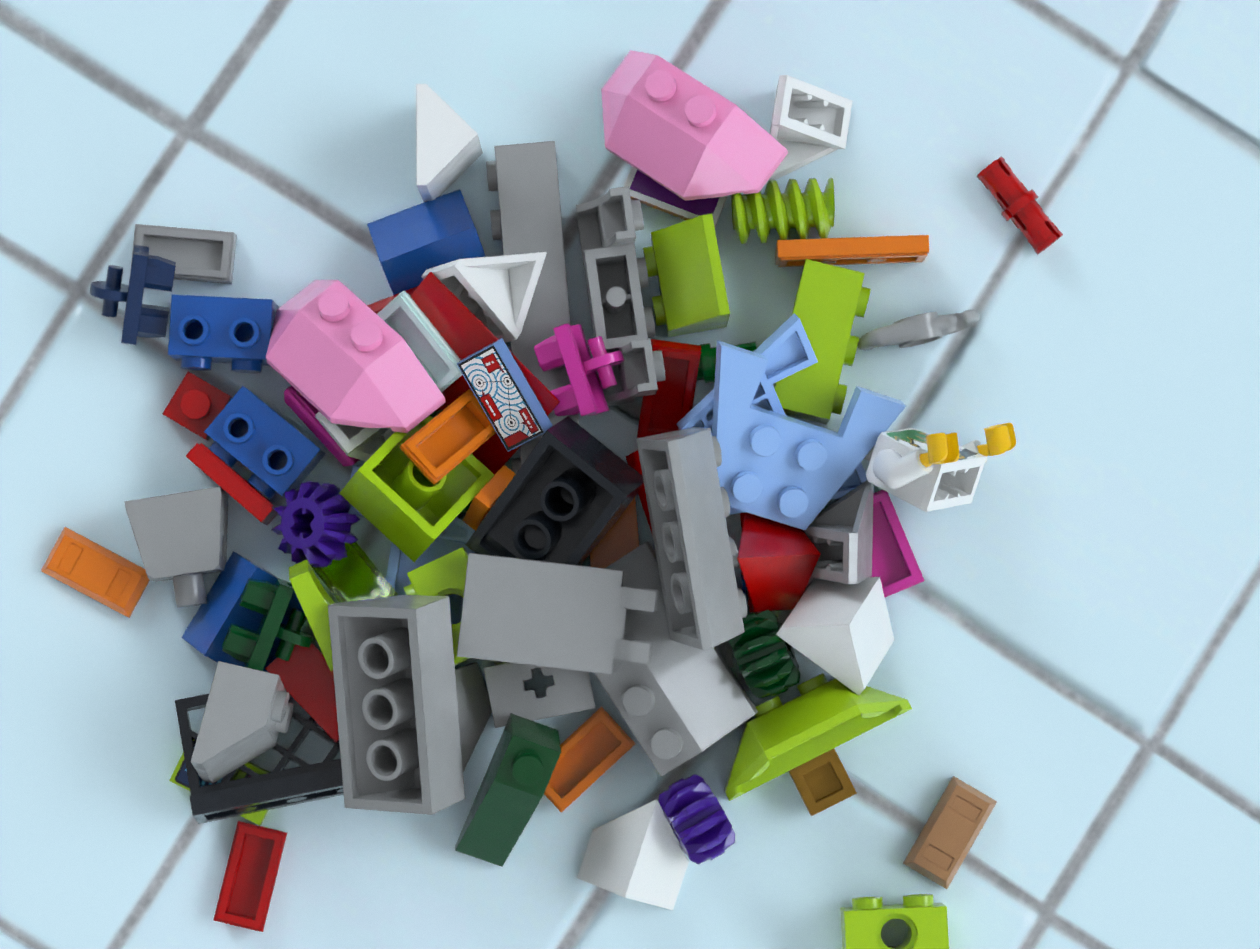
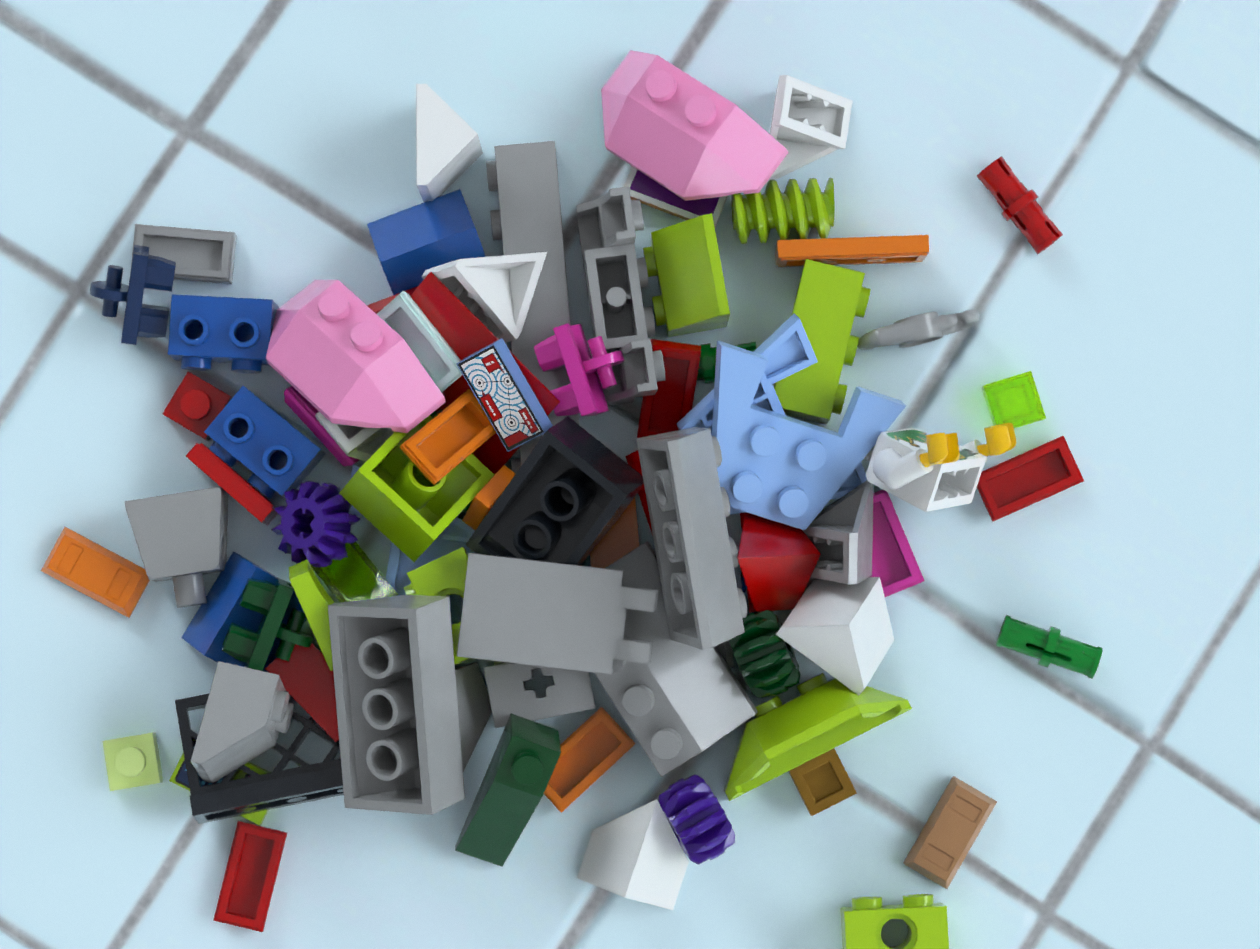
(132, 761): none -> yellowish green plate
(1014, 401): none -> clear neon green tile
(1028, 478): none -> red tile
(1049, 646): none -> green pin

